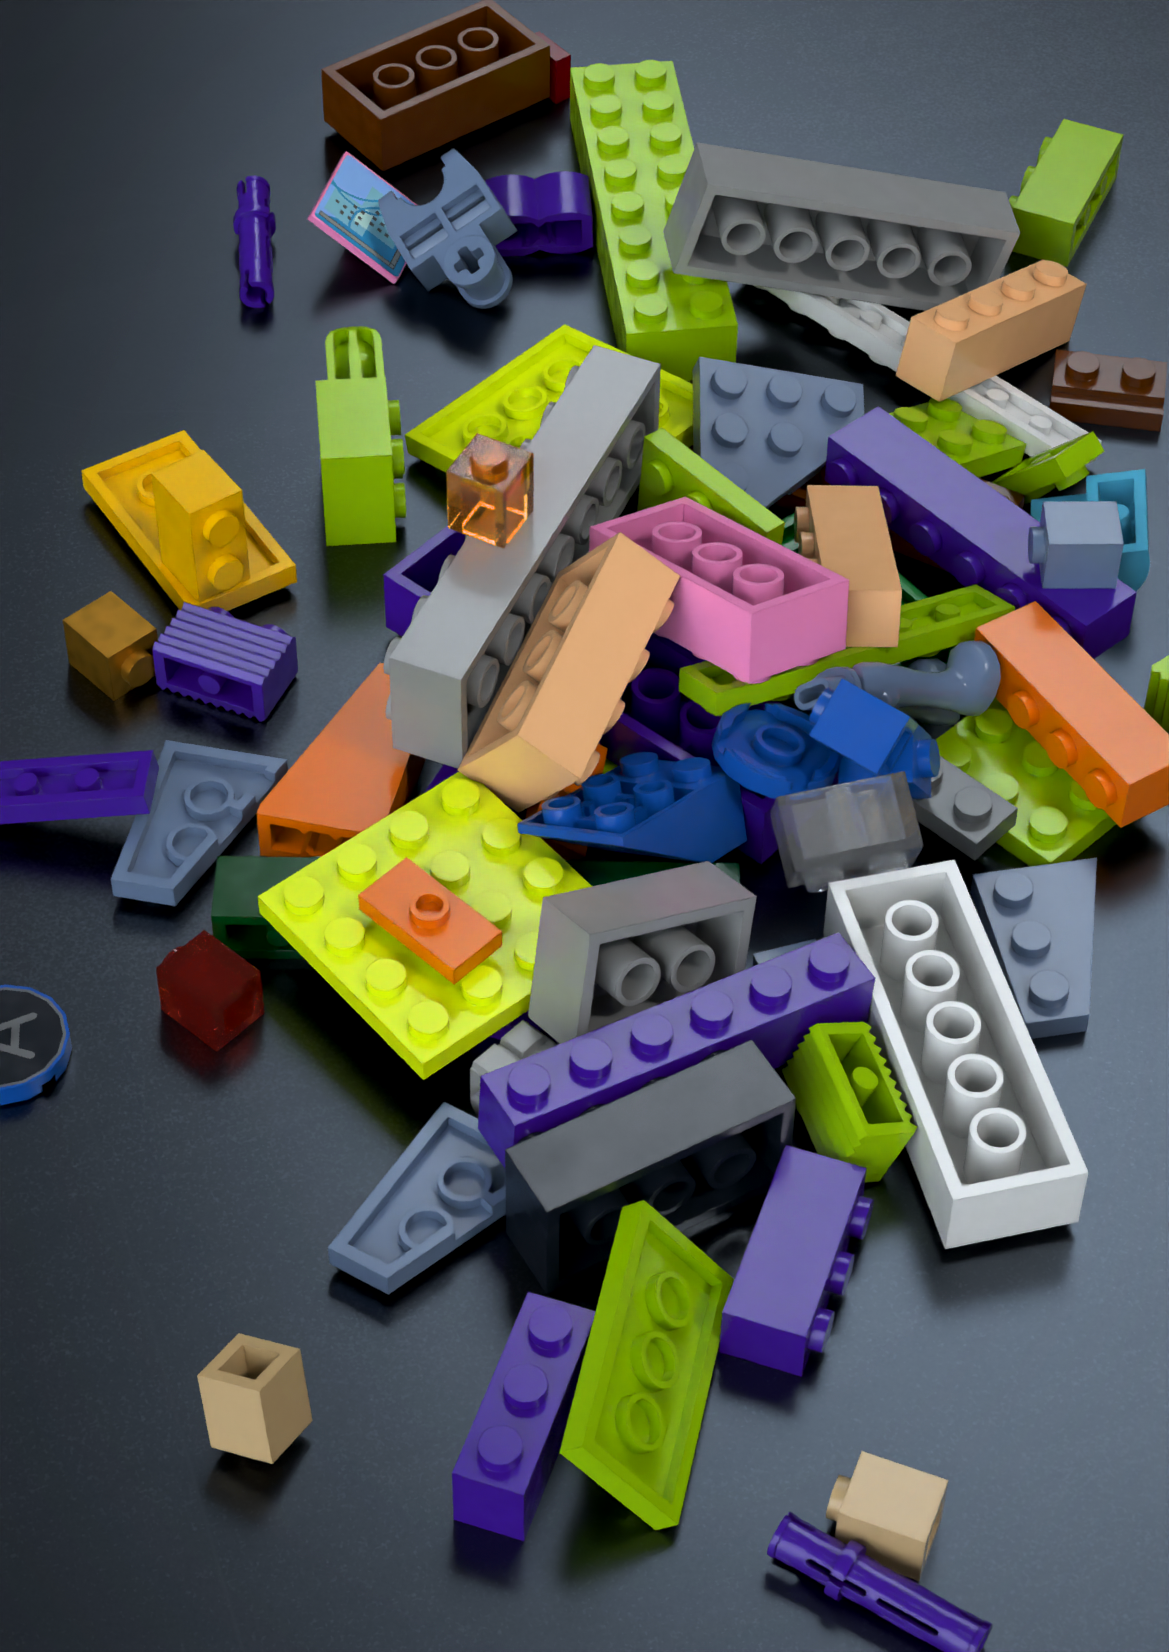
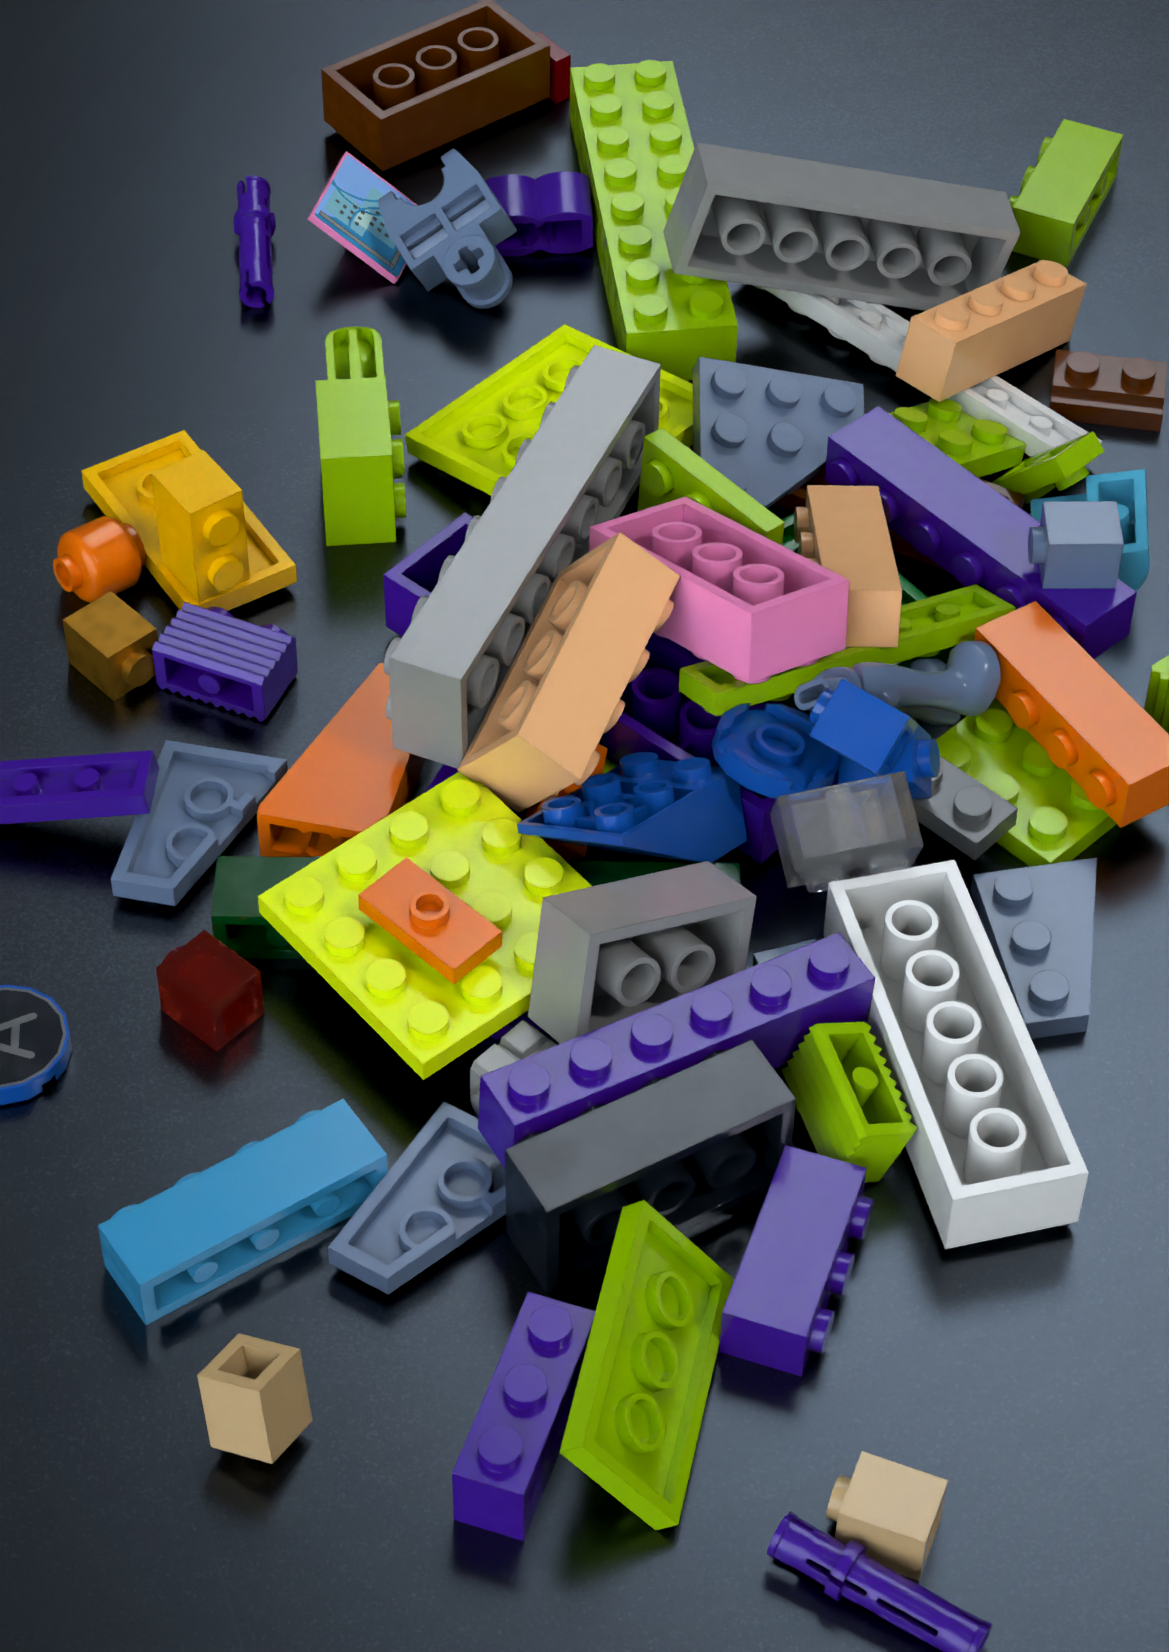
(99, 558): none -> orange head
(242, 1210): none -> dark azure brick
(490, 490): clear orange brick -> none

